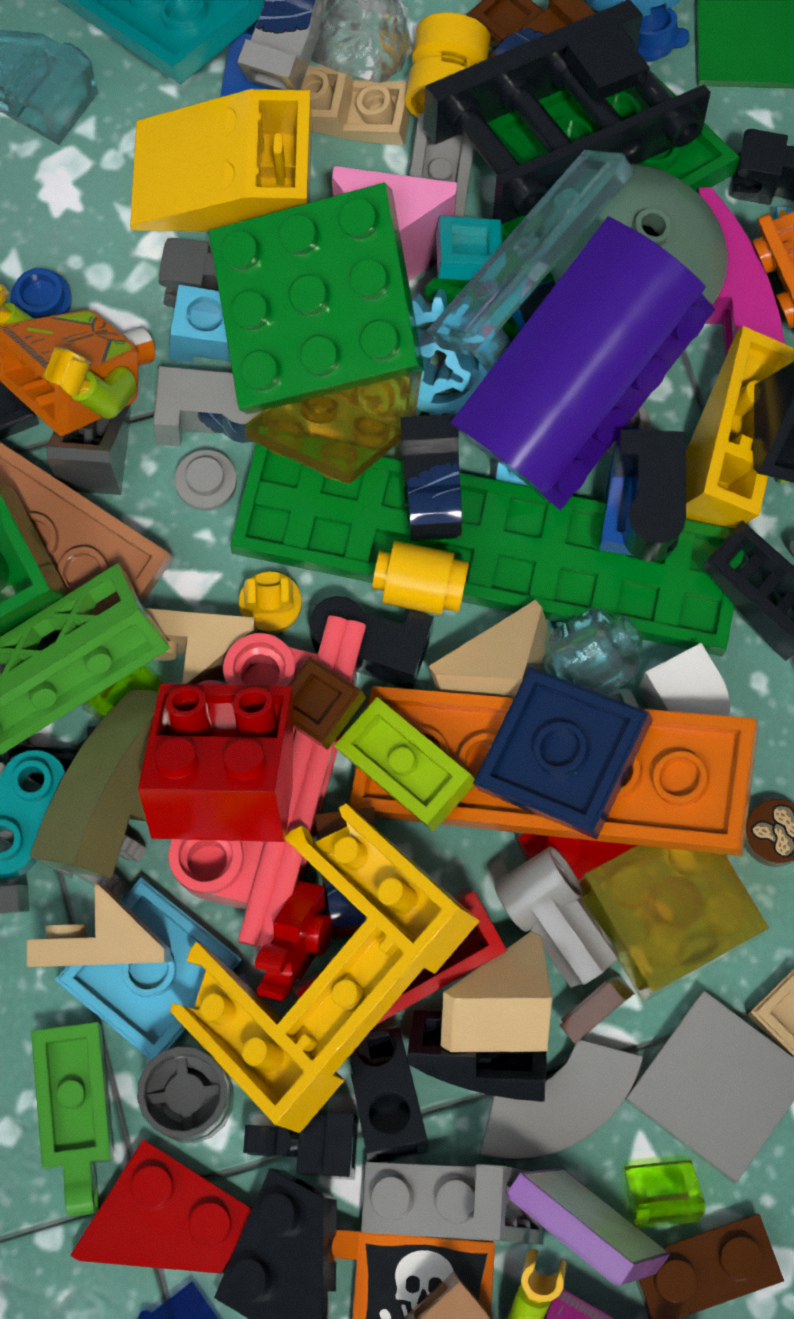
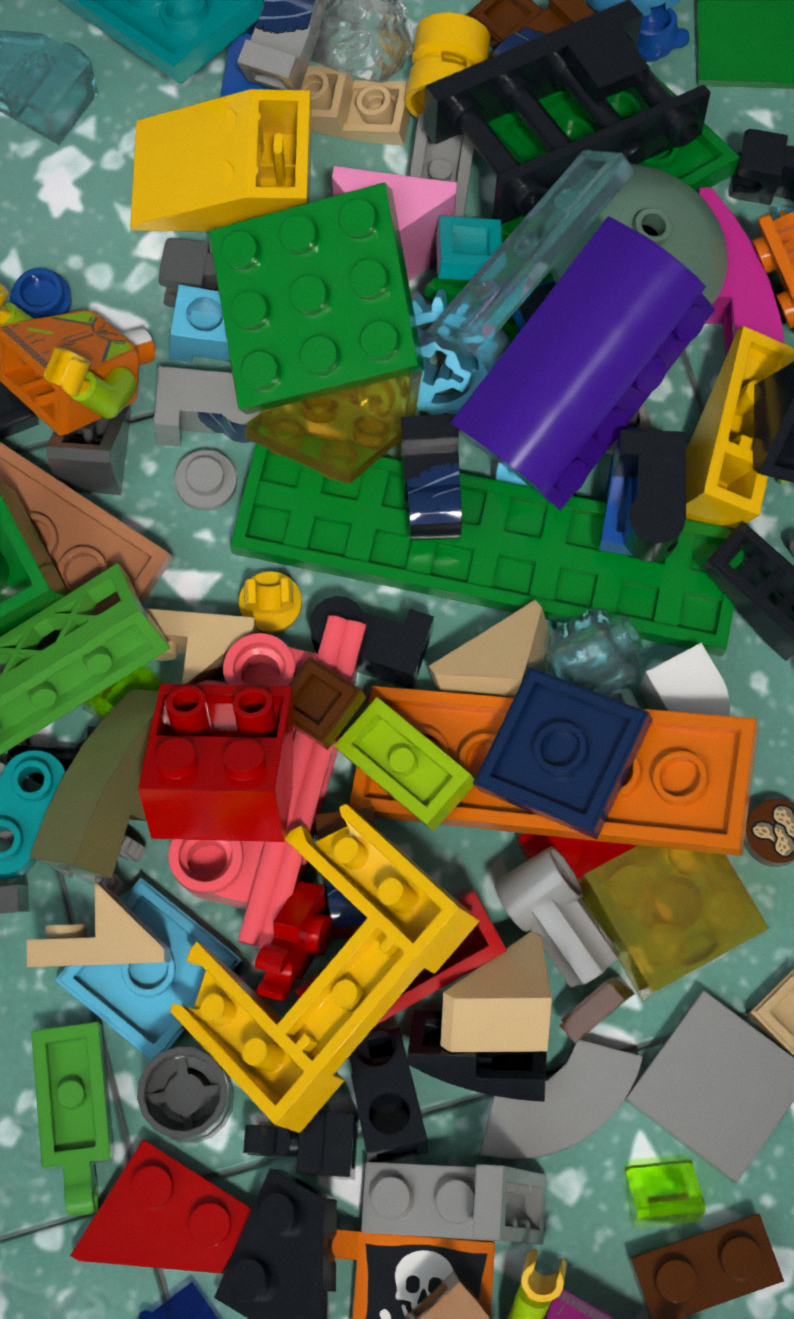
(420, 578): yellow brick -> none
(587, 1225): tile -> none

